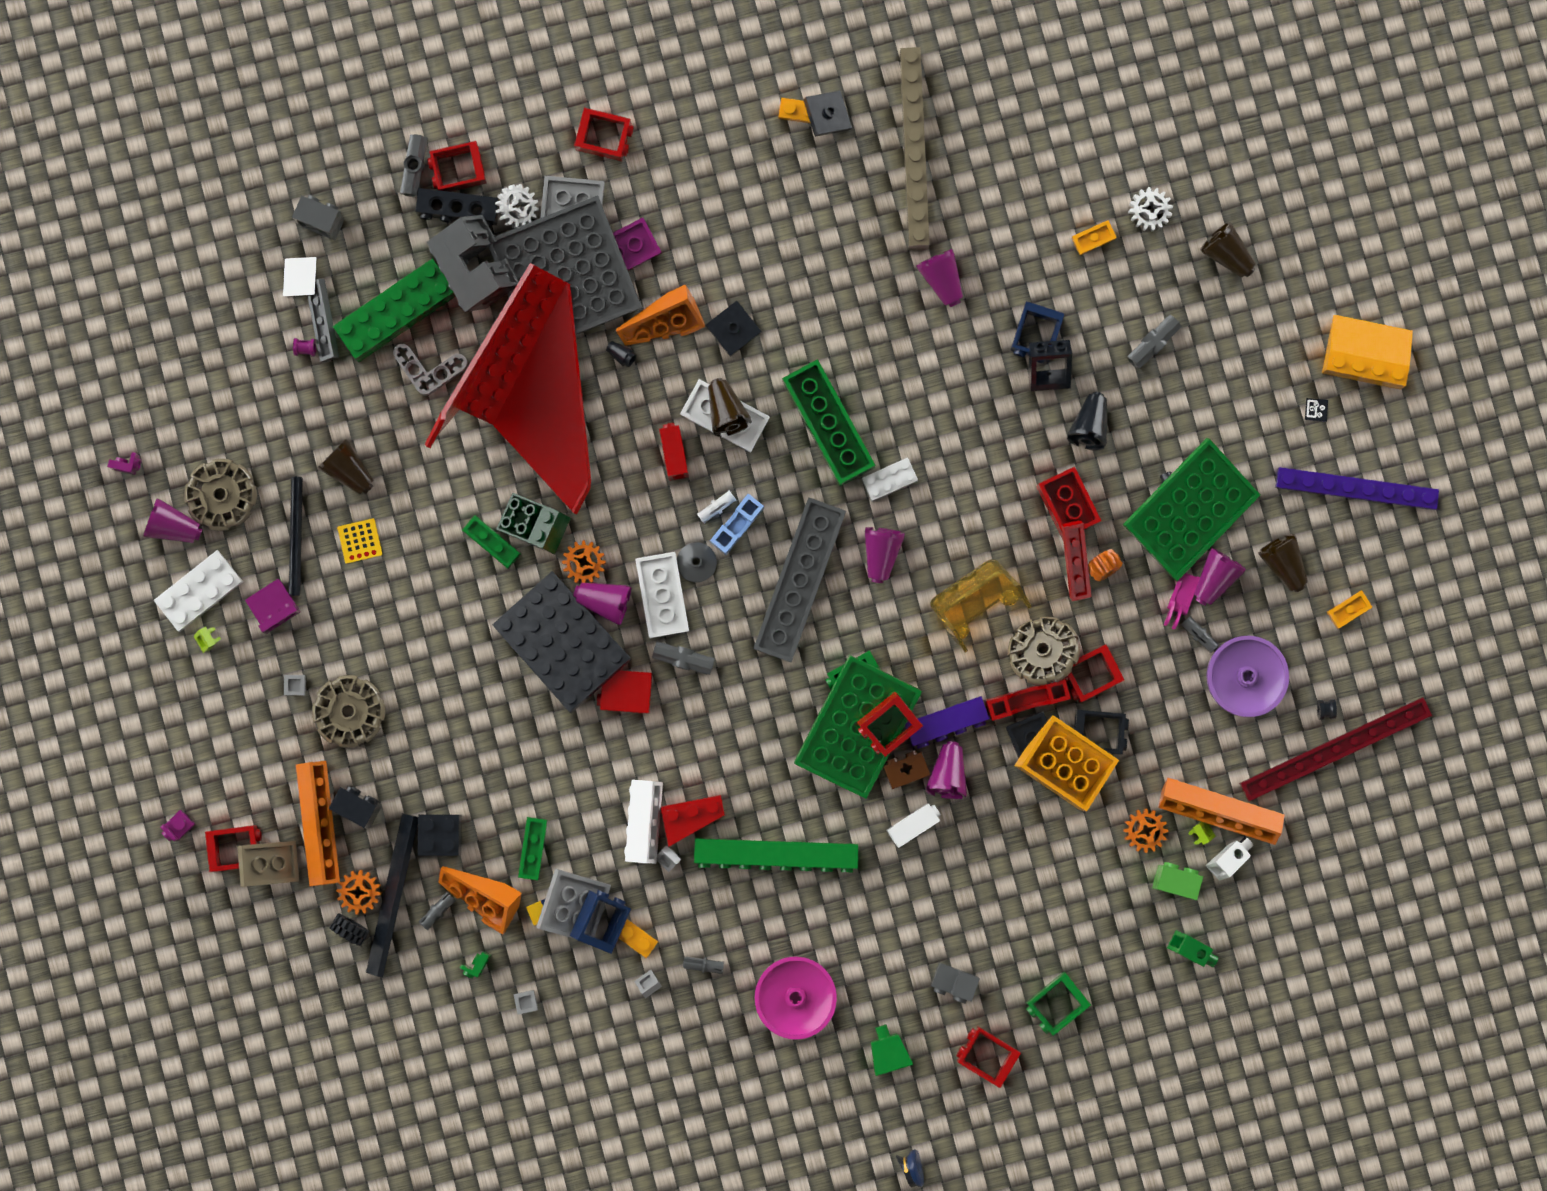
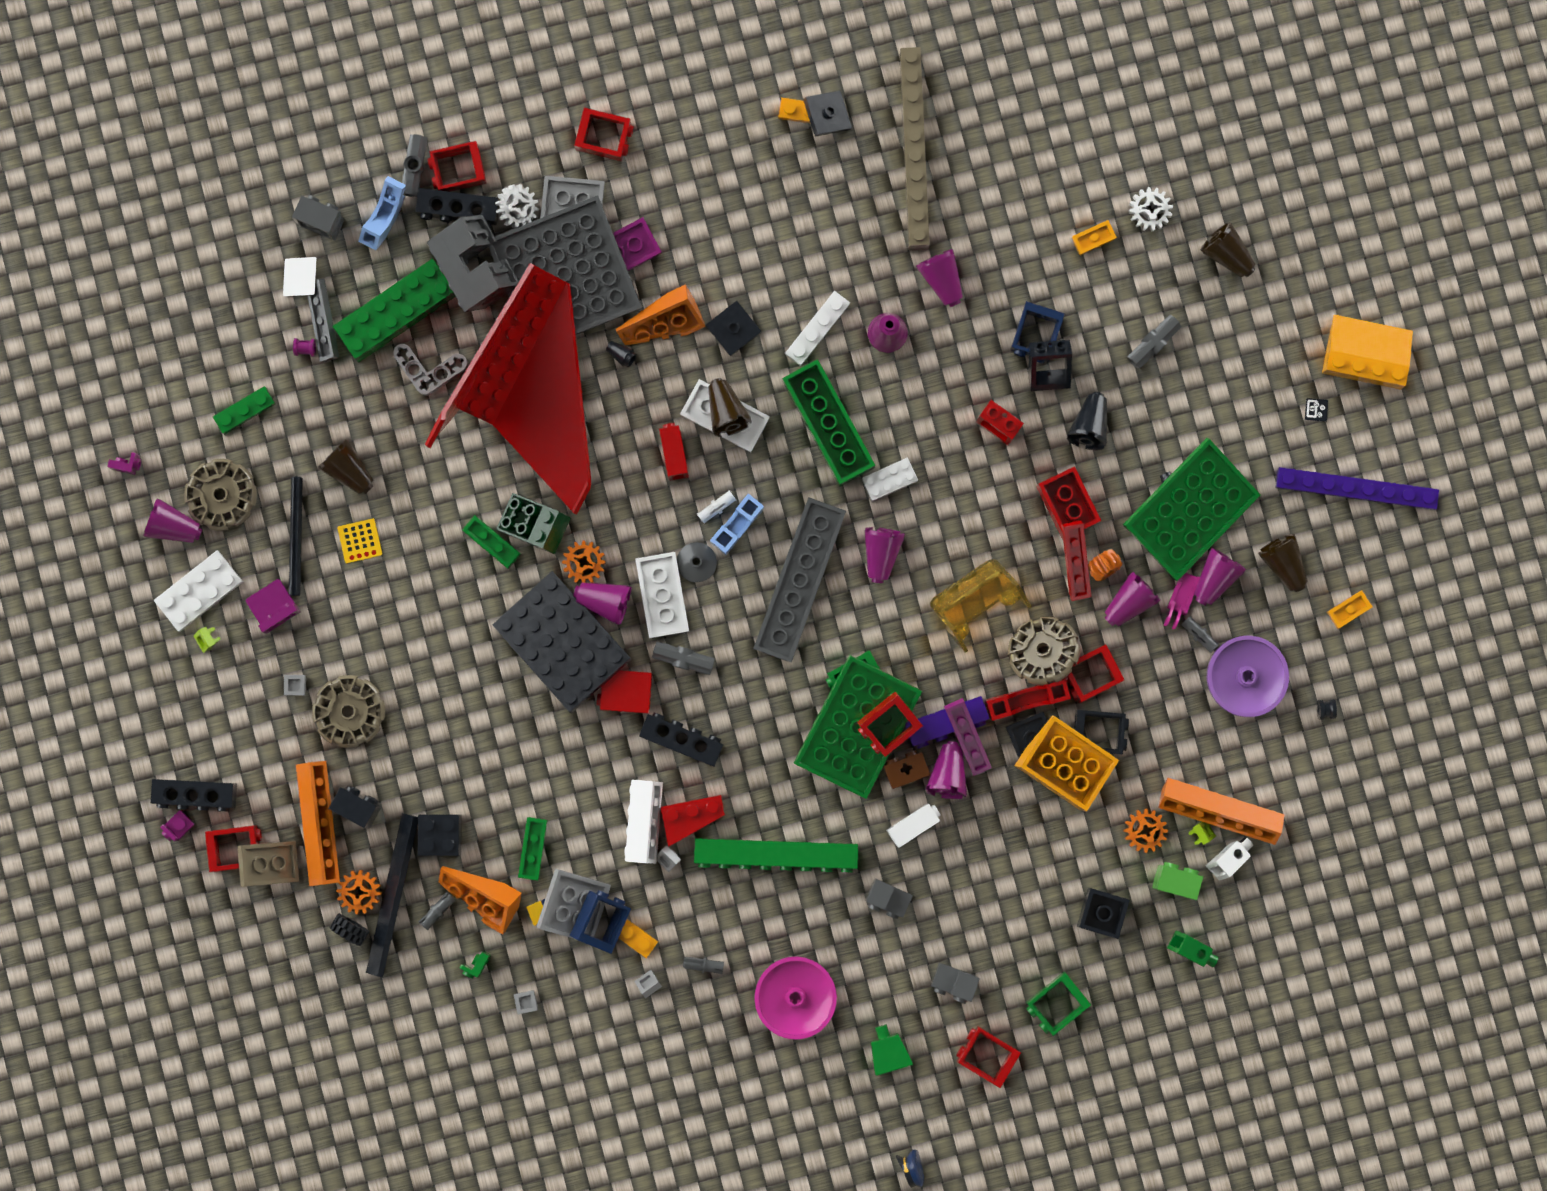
(161, 788): none -> black brick
(244, 410): none -> green plate
(384, 215): none -> light blue arch
(650, 733): none -> black brick
(817, 328): none -> white plate
(884, 338): none -> magenta cone
(888, 898): none -> dark grey brick
(967, 737): none -> magenta plate
(999, 426): none -> red window
(1103, 913): none -> black brick
(1130, 601): none -> magenta cone
(1335, 749): dark red plate -> none

